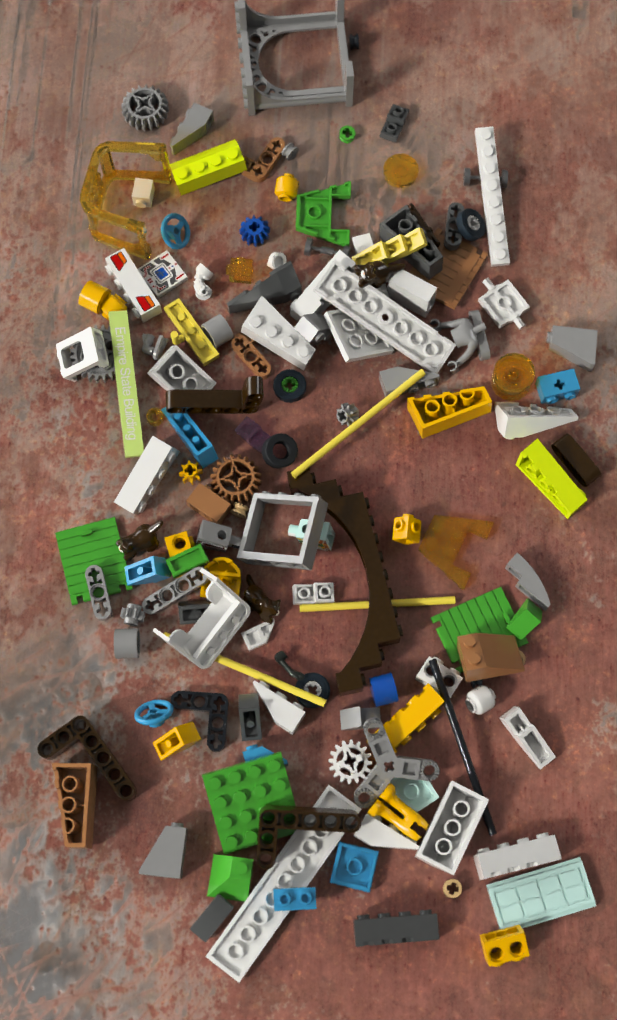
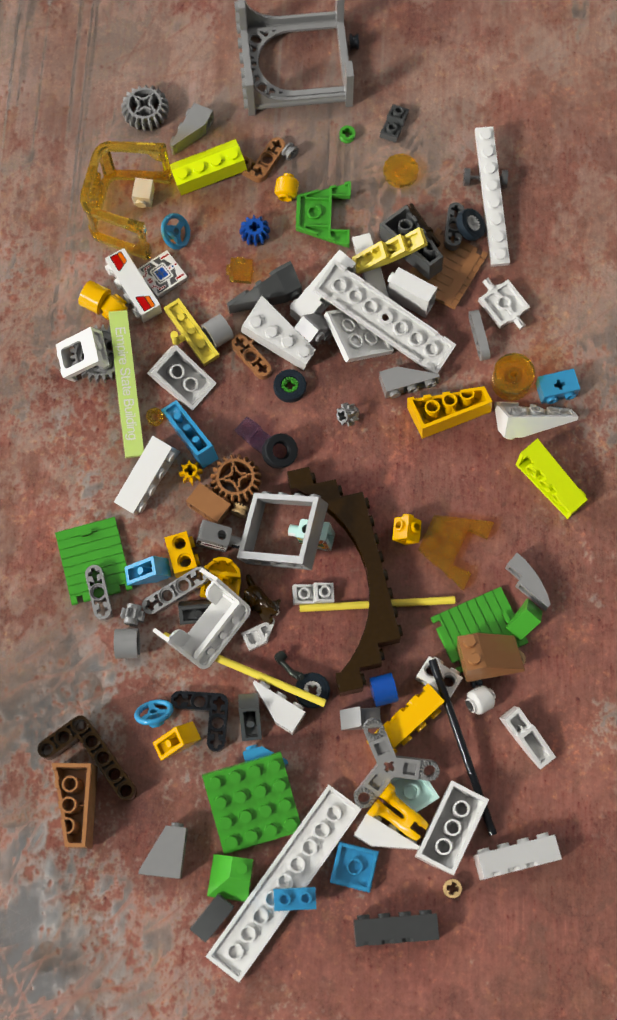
(143, 538): dark brown animal -> none
(156, 351): light grey piece -> none
(187, 560): bright green tile -> none
(202, 290): white arm -> none
(218, 401): dark brown beam -> none
(276, 259): white tile -> none
(299, 824): dark brown beam -> none
(324, 250): flat silver wheel -> none
(340, 765): white gear -> none
(358, 423): light yellow piece -> none
(376, 273): dark brown animal -> none
(463, 335): light grey piece -> none
(504, 939): yellow brick -> none
(541, 894): light aqua piece -> none
(574, 344): light grey slope -> none
(576, 460): dark brown beam -> none

